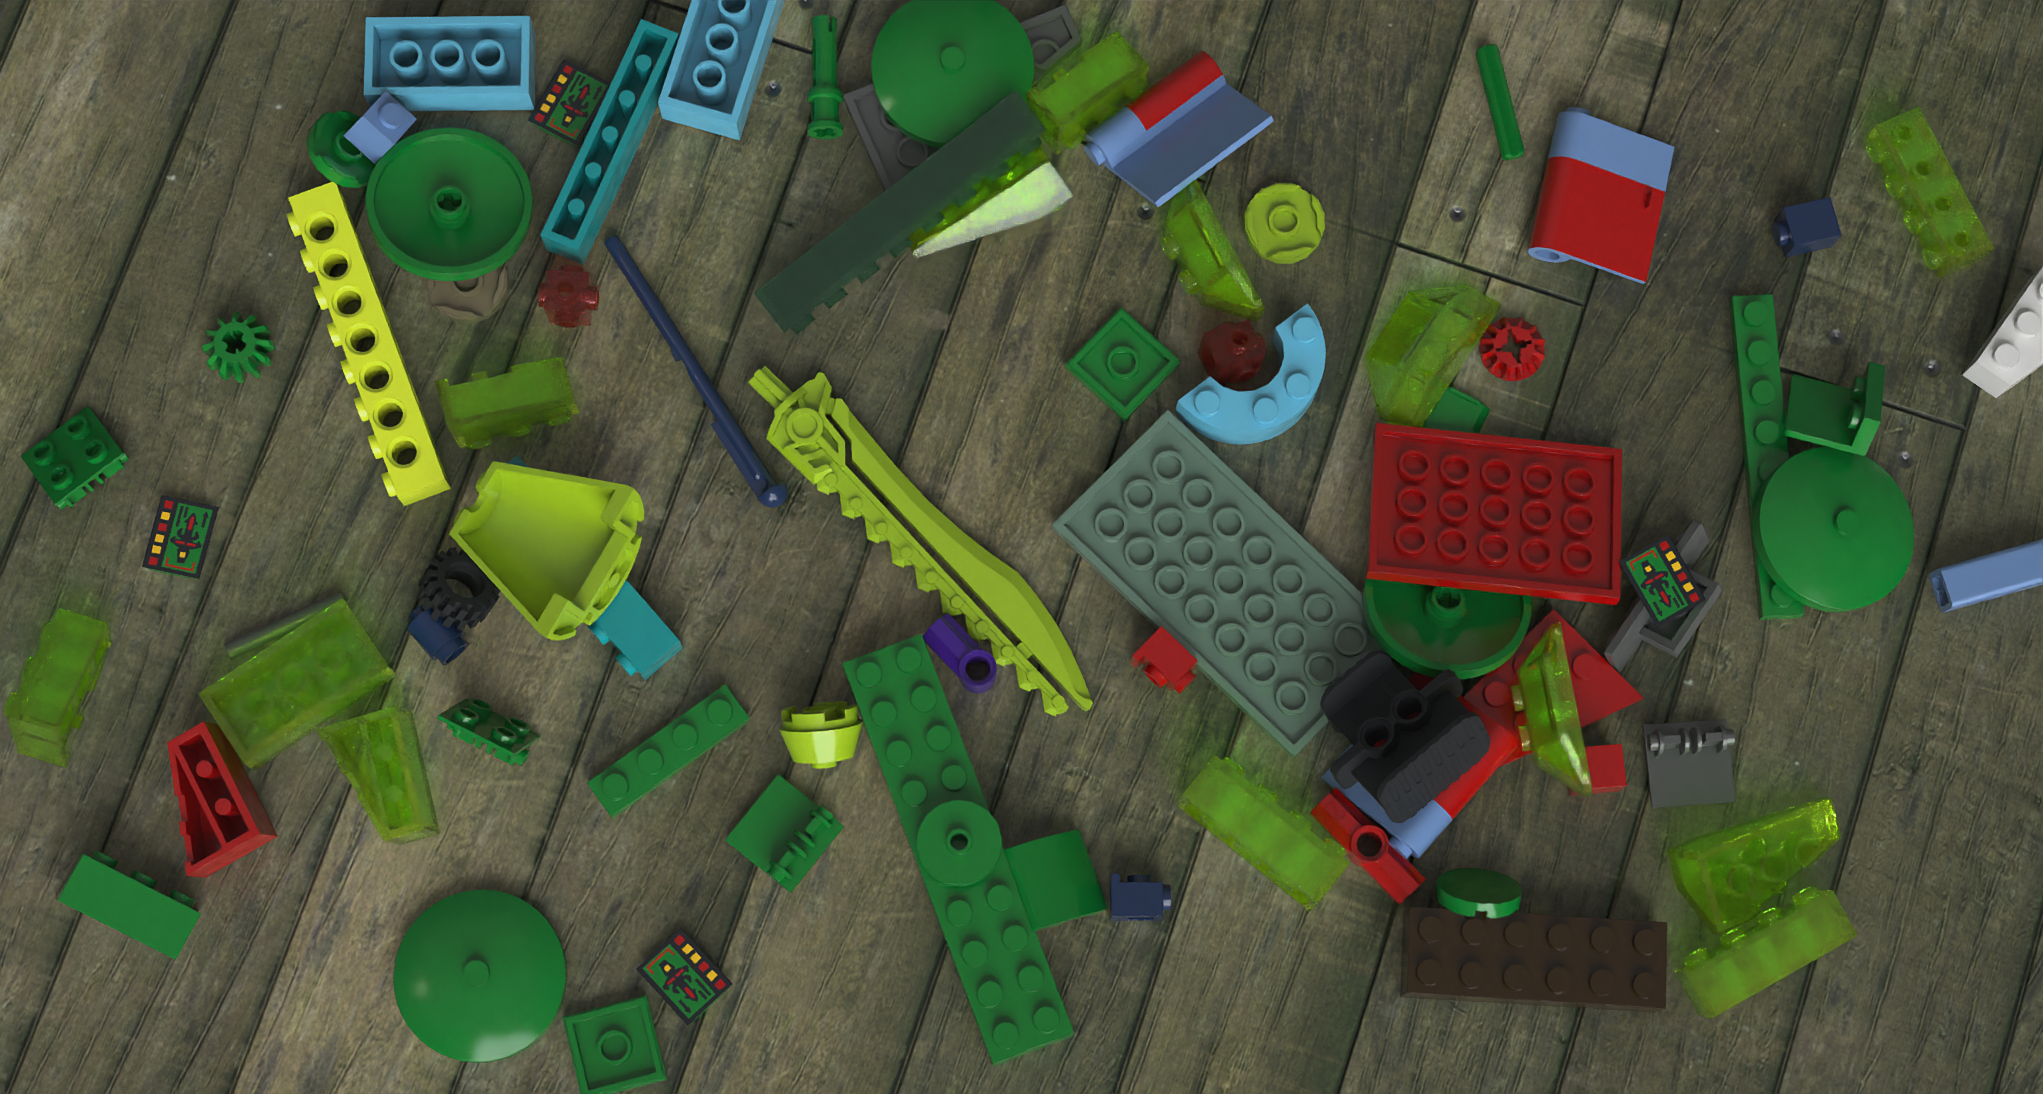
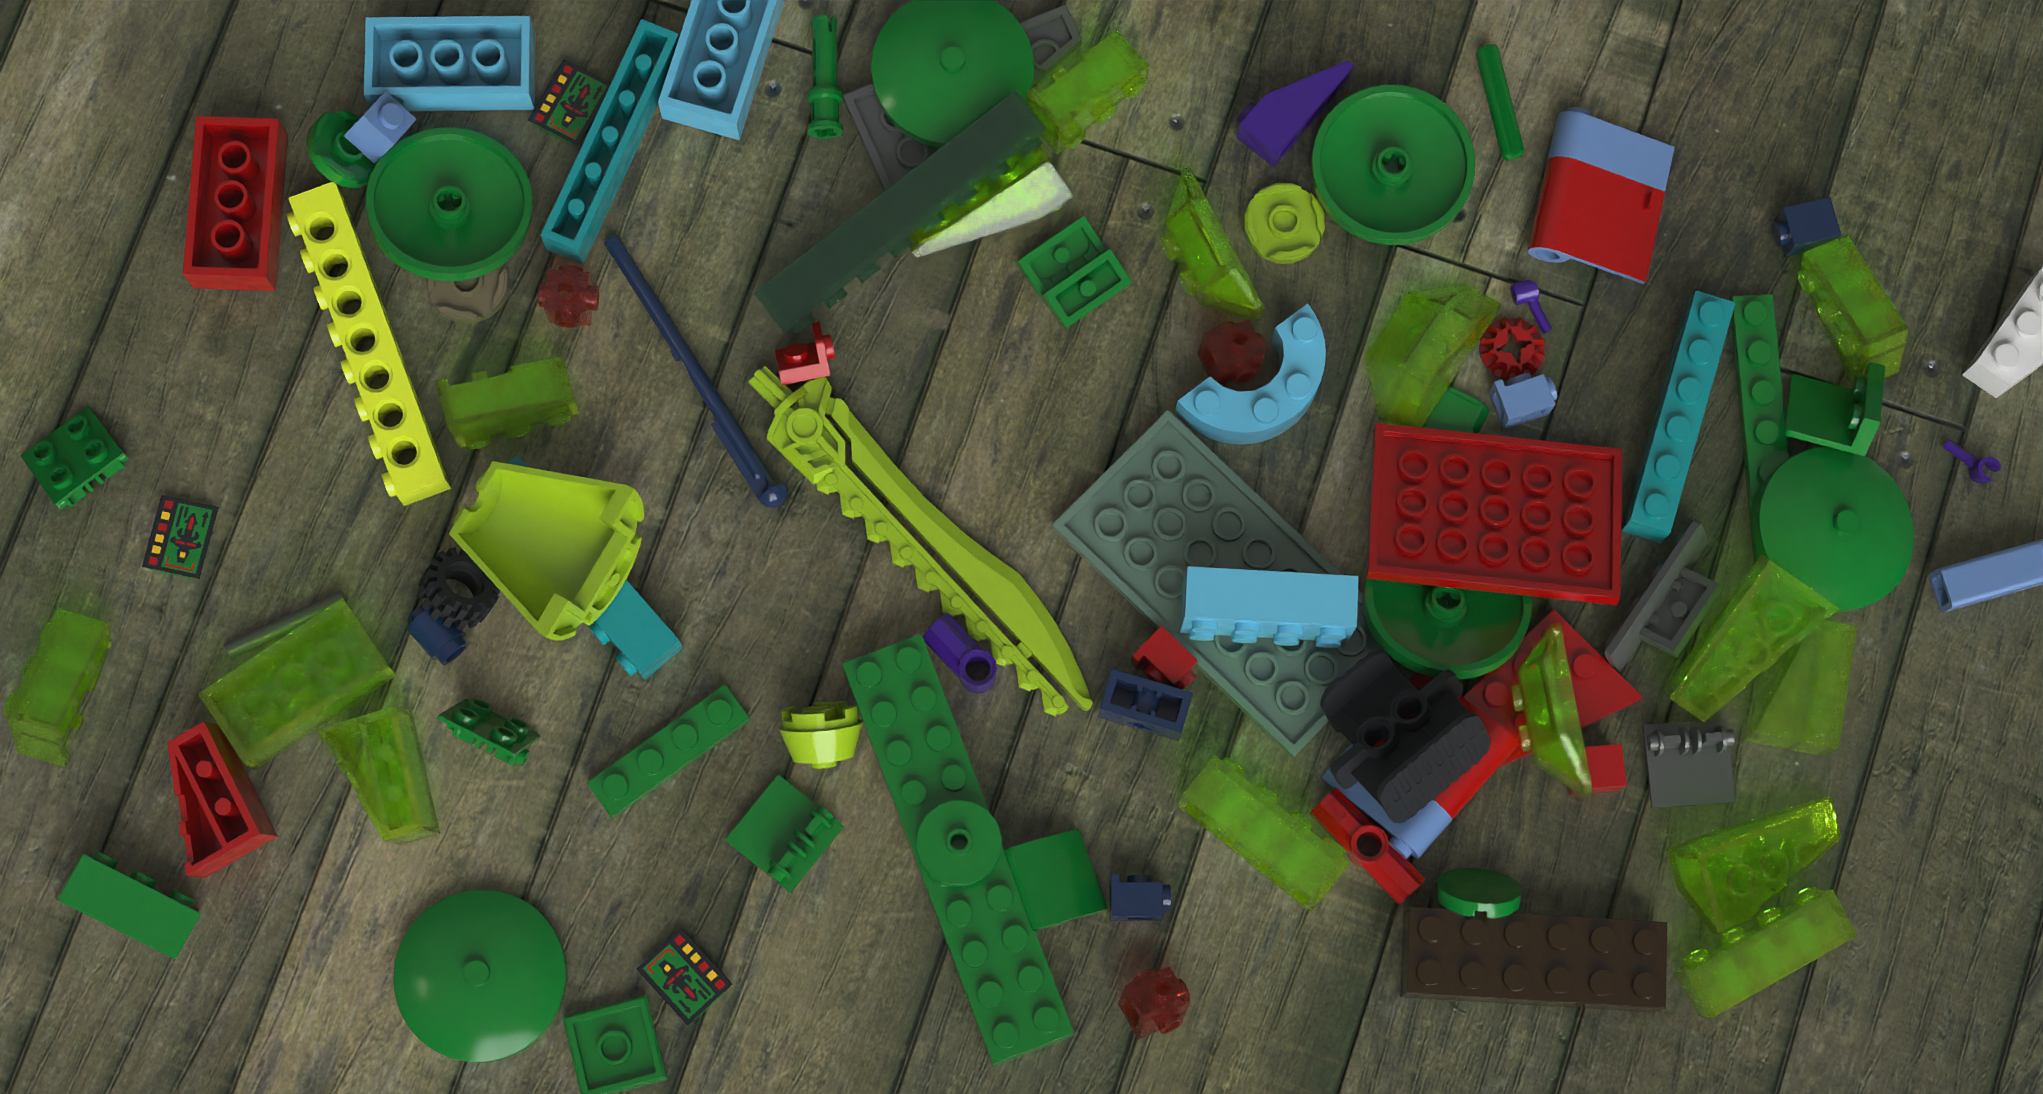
(235, 203): none -> red brick
(235, 332): green gear -> none
(805, 361): none -> red bracket
(1073, 272): none -> green slope
(1122, 364): green tile -> none
(1145, 704): none -> dark blue brick
(1155, 1002): none -> clear red brick
(1176, 130): medium blue door -> none
(1268, 606): none -> medium azure brick
(1286, 113): none -> dark purple slope
(1392, 164): none -> green dish
(1522, 399): none -> medium blue brick
(1528, 292): none -> dark purple hand
(1662, 580): piece -> none
(1678, 417): none -> teal brick
(1747, 636): none -> clear neon green wedge
(1810, 693): none -> clear neon green wedge
(1853, 308): none -> clear neon green wedge
(1928, 193): clear neon green brick -> none
(1974, 464): none -> dark purple hand

